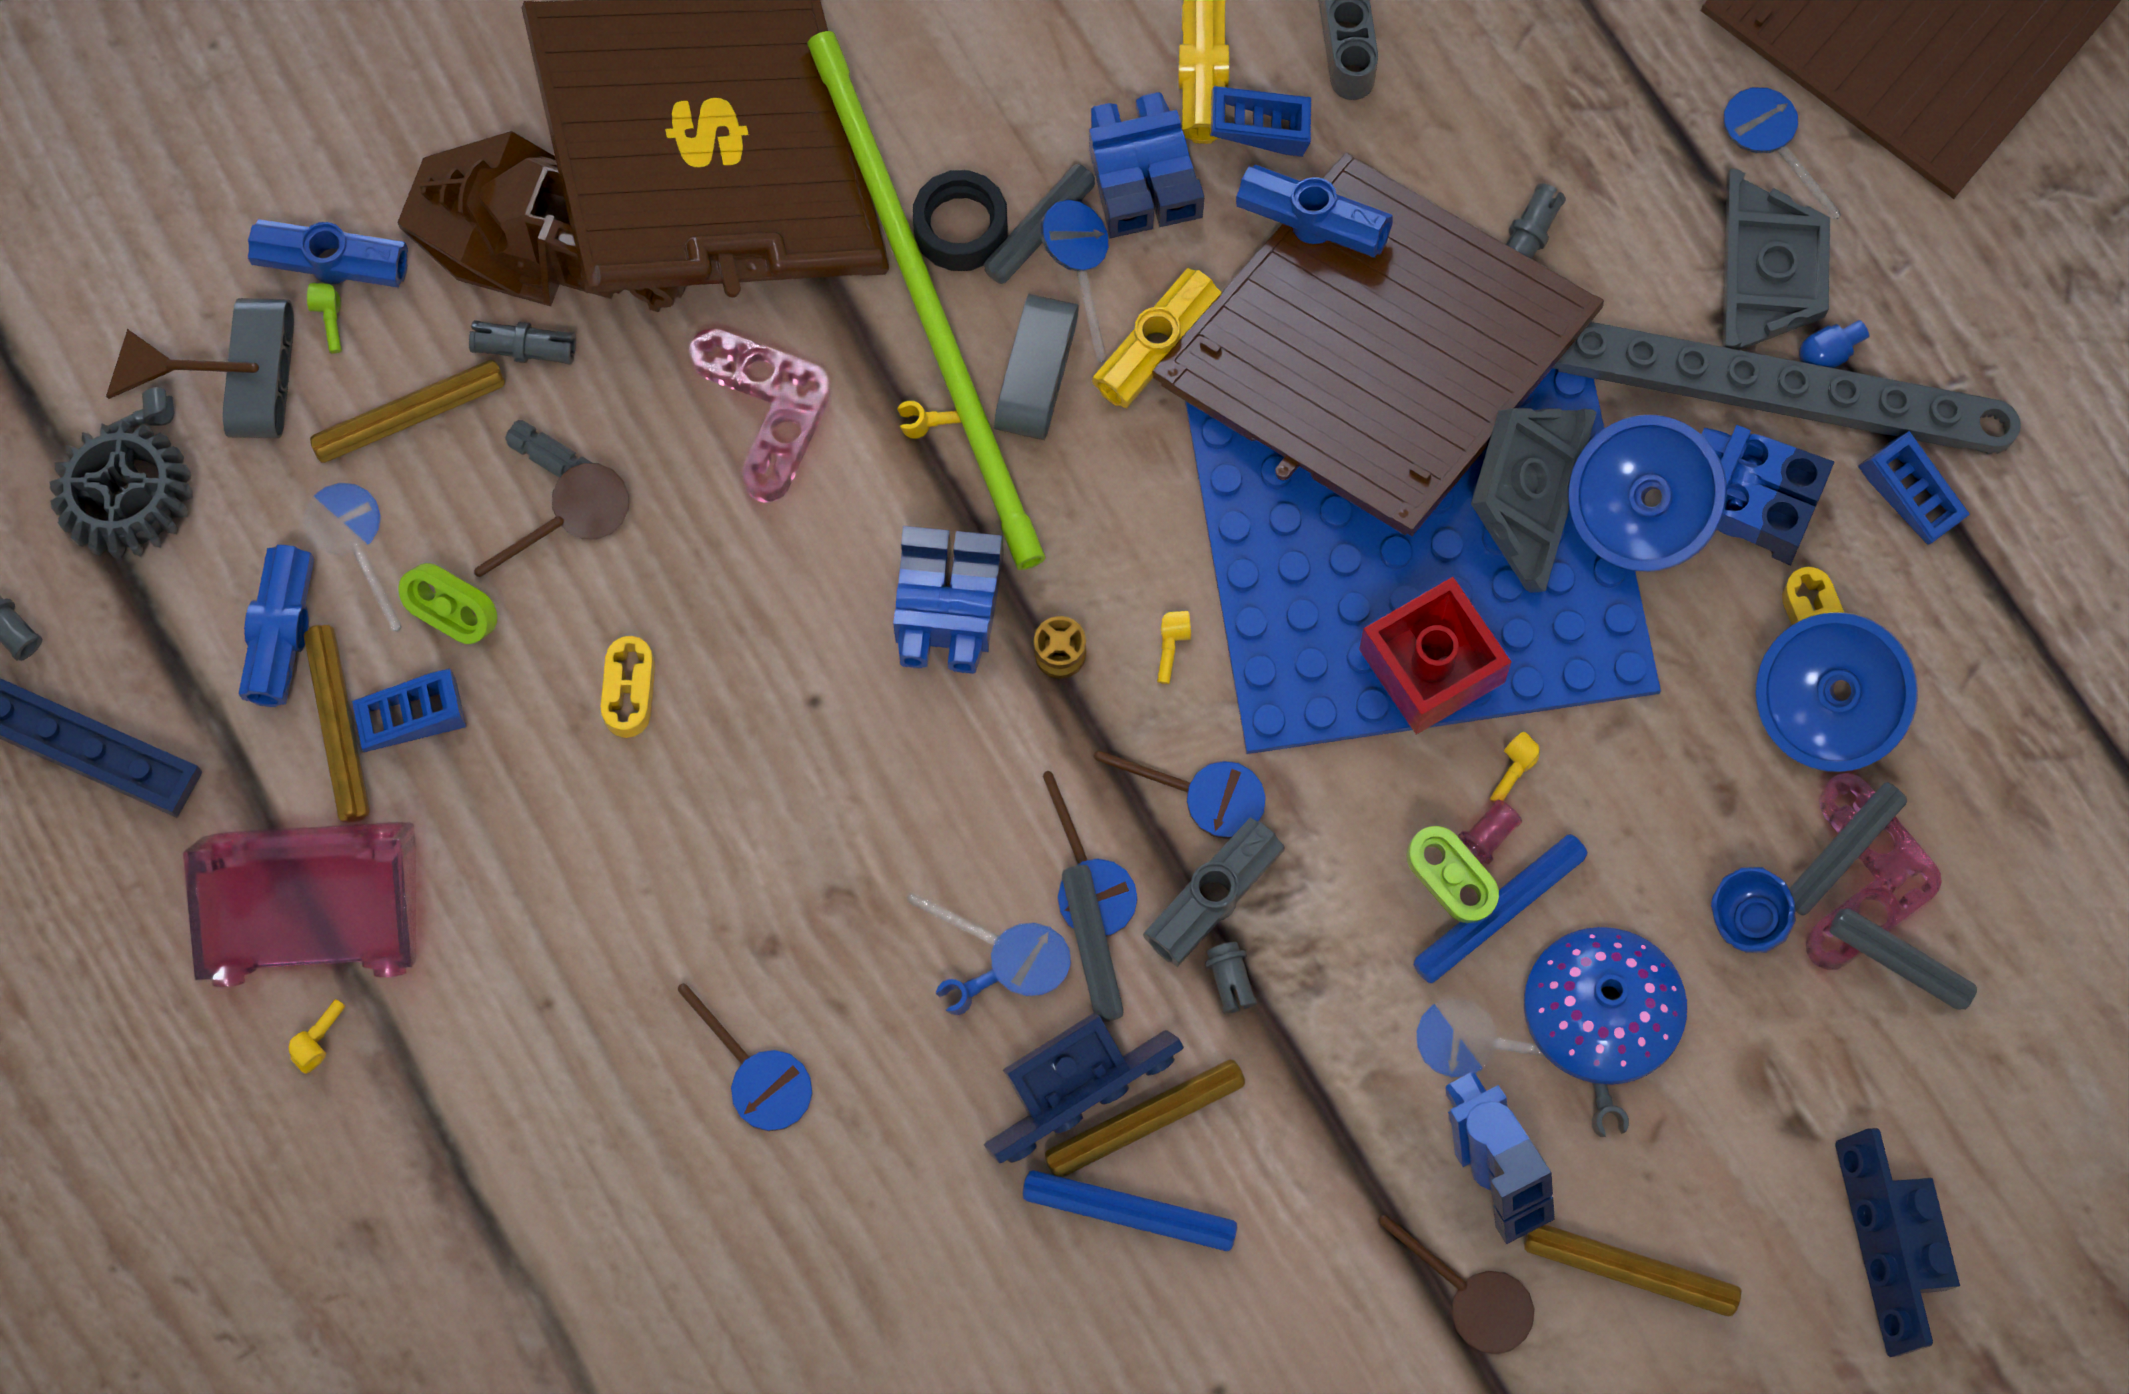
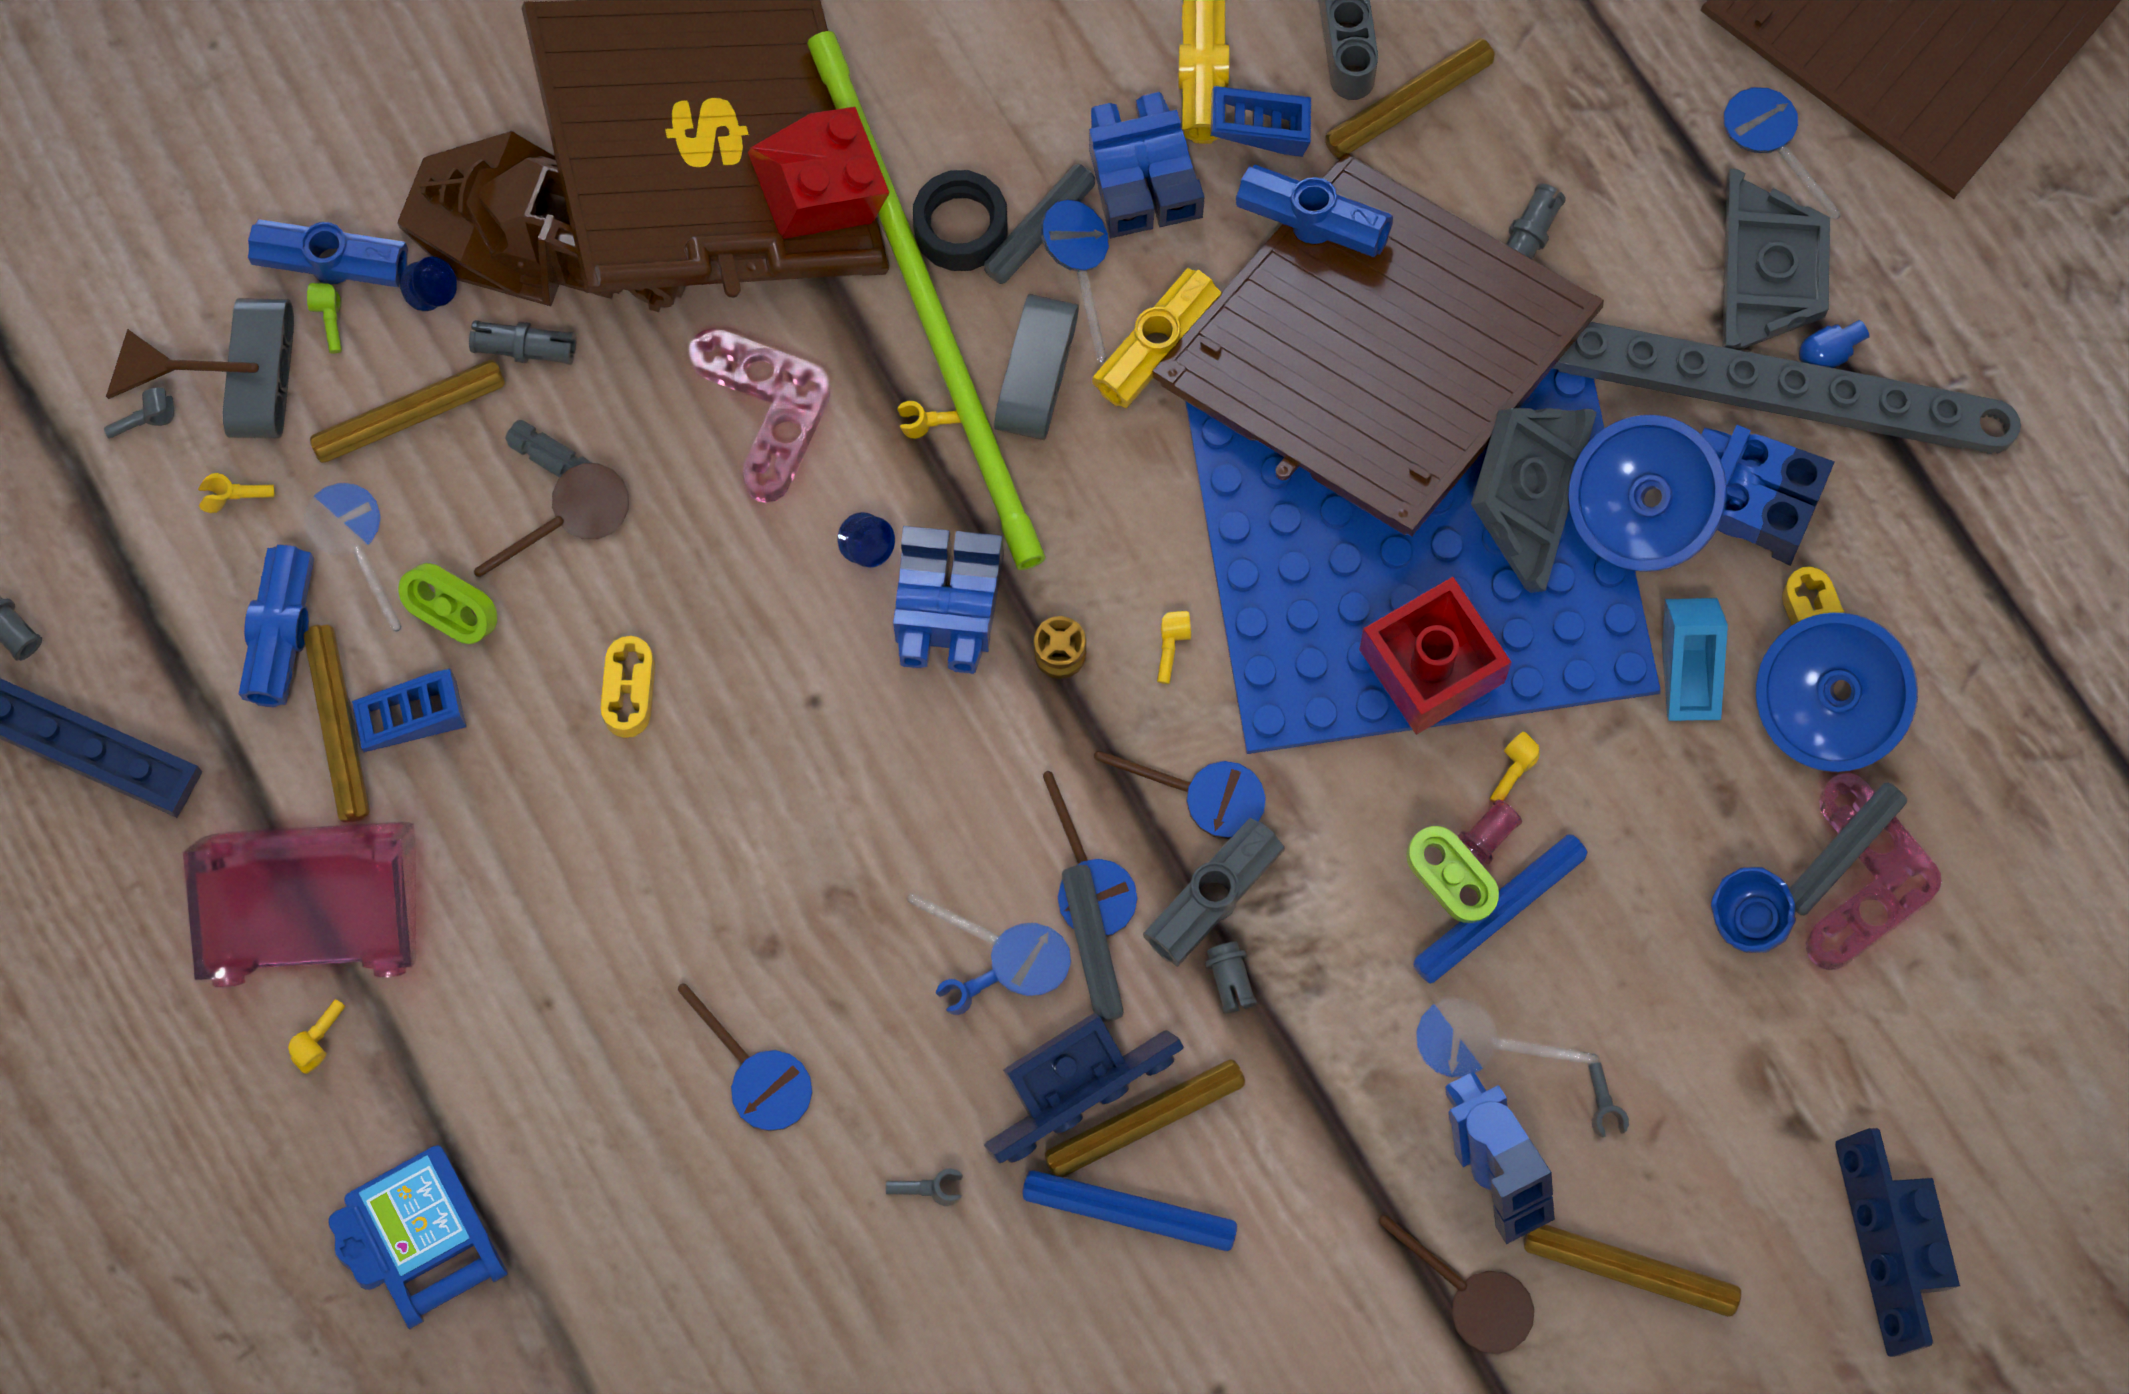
(105, 467): dark grey gear -> none
(226, 490): none -> yellow hand
(409, 1226): none -> piece
(428, 284): none -> clear blue wheel
(820, 174): none -> red slope
(866, 539): none -> clear blue wheel
(927, 1187): none -> dark grey hand
(1410, 98): none -> pearl gold axle
(1600, 1036): blue dish -> none
(1694, 658): none -> dark azure slope
(1901, 498): blue slope -> none
(1903, 959): dark grey axle -> none

